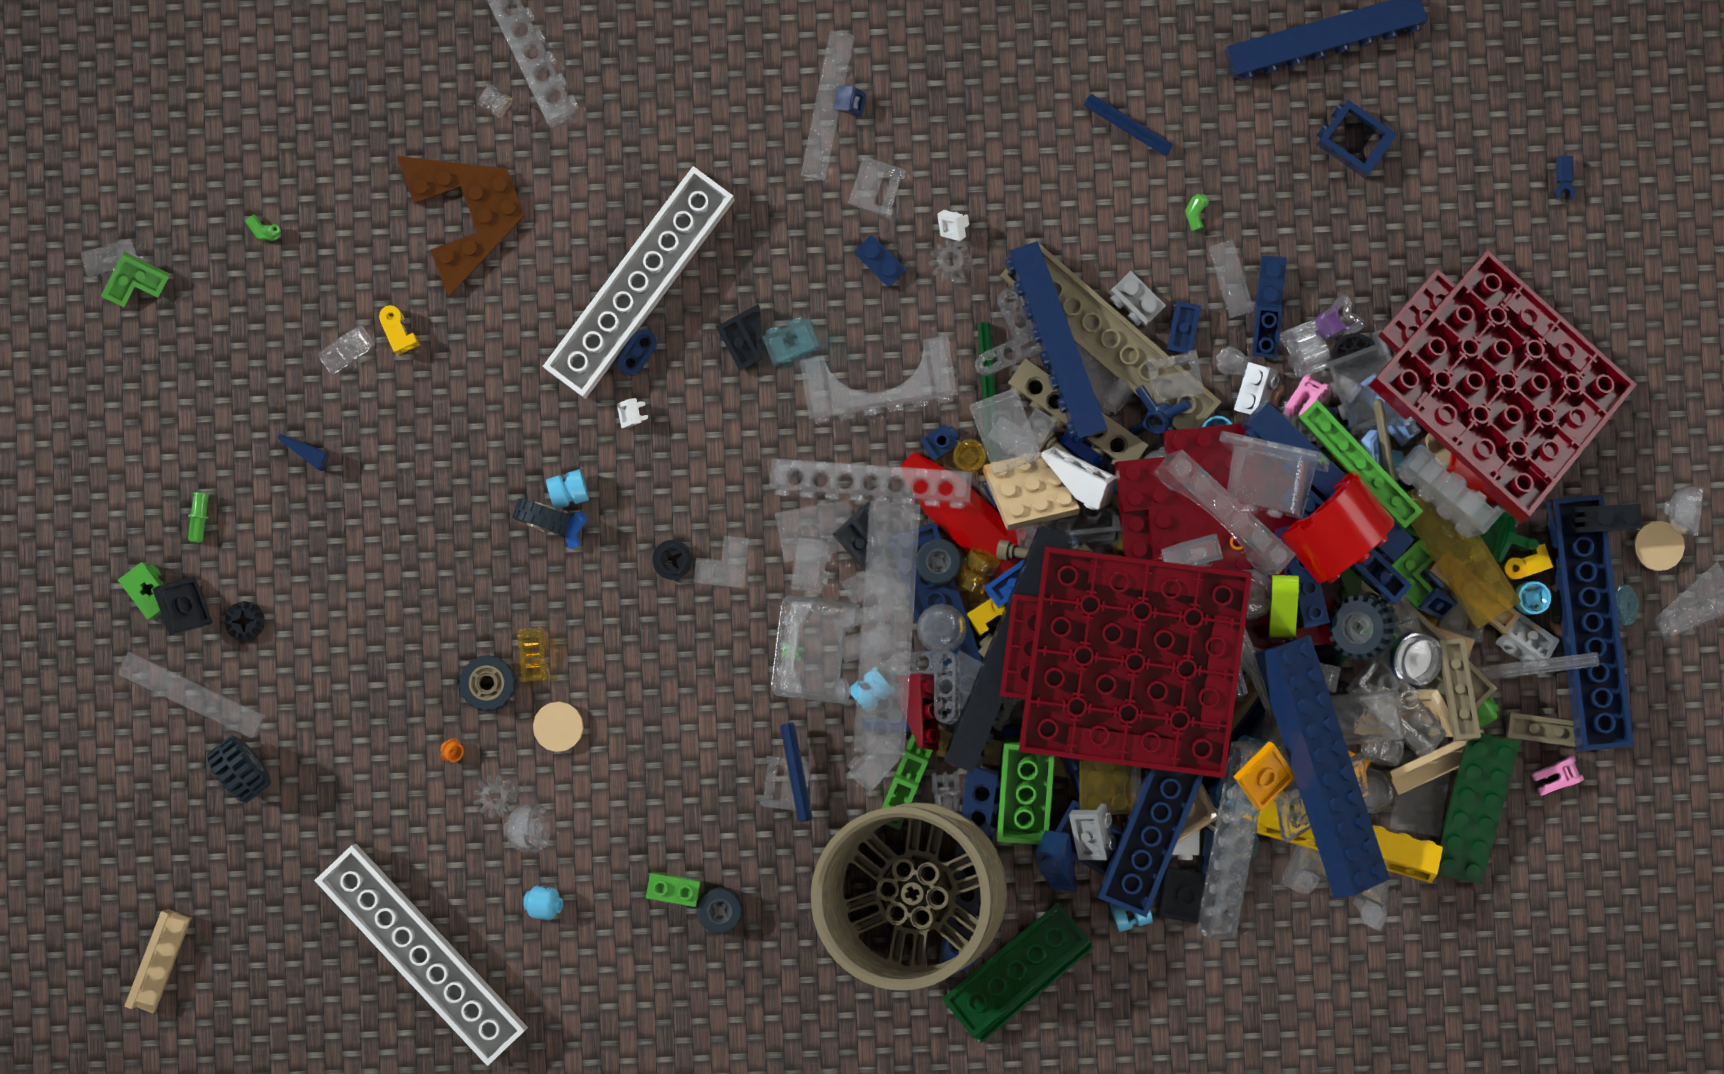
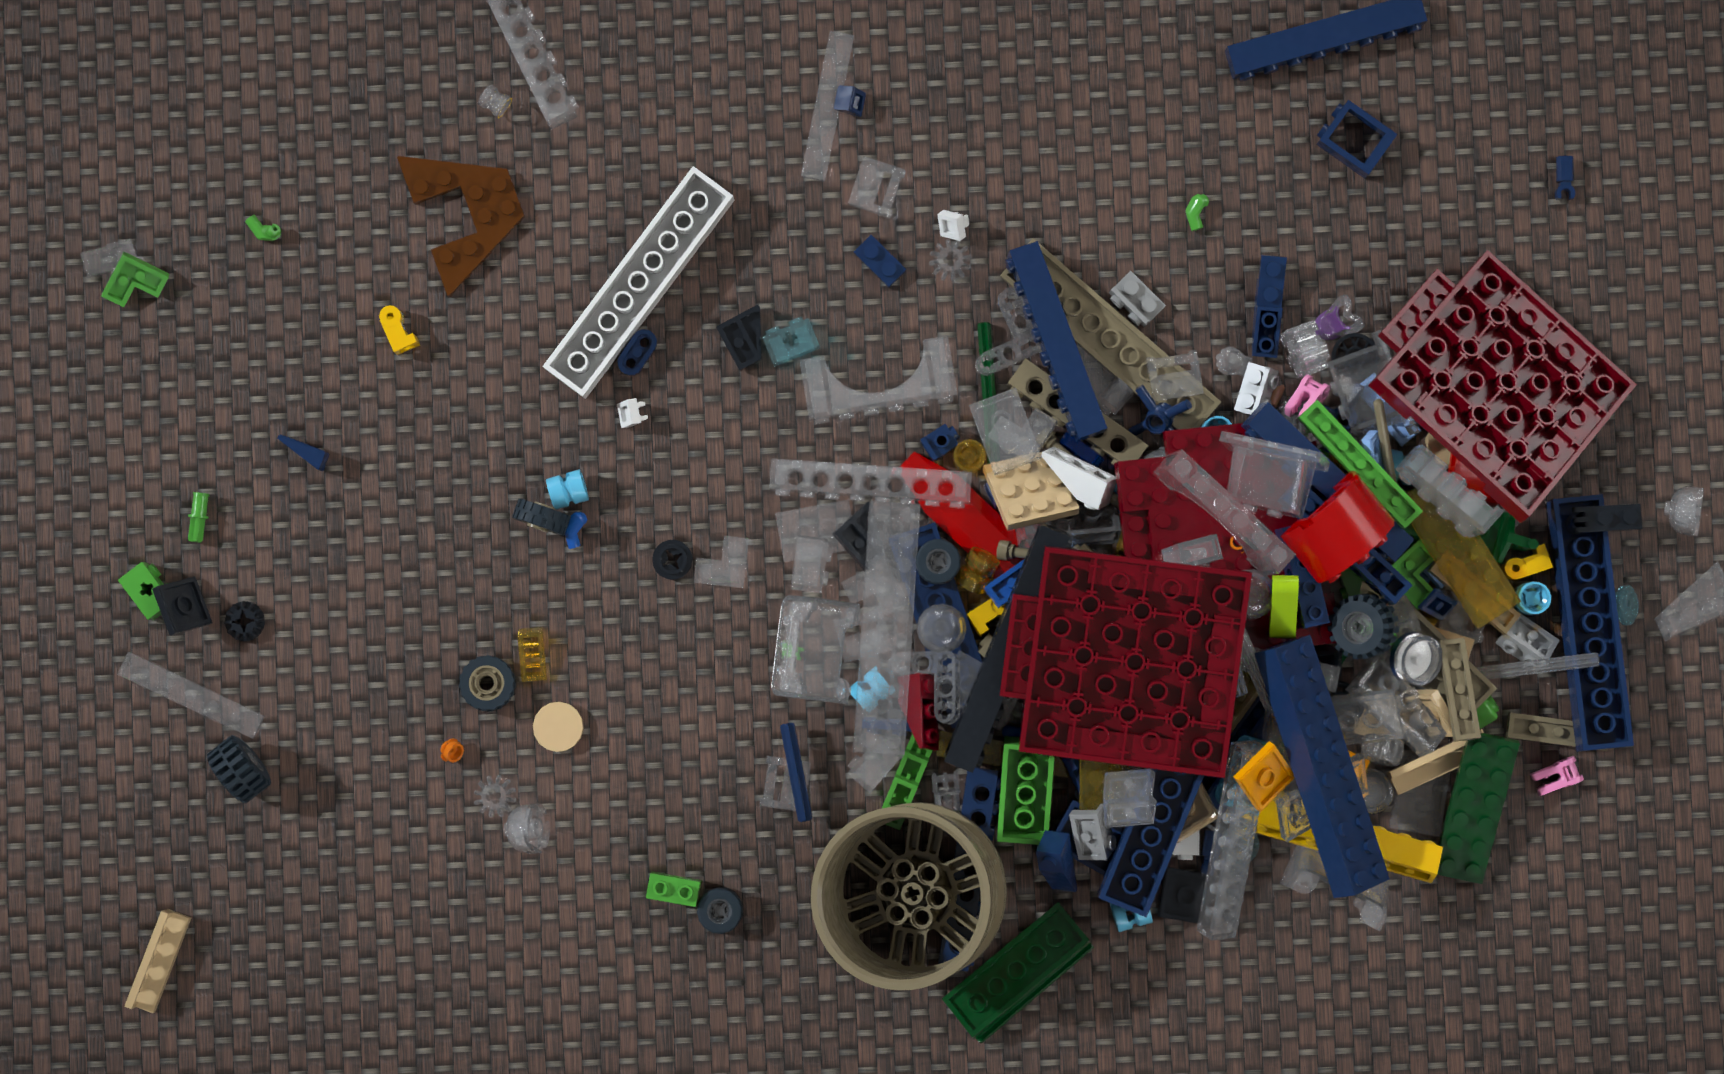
(346, 349): clear slope -> none
(421, 954): white brick -> none
(542, 902): medium azure head -> none
(1128, 125): dark blue axle -> none
(1129, 798): none -> clear slope
(1183, 327): dark blue plate -> none
(1231, 279): clear tile -> none
(1658, 546): tan tile -> none

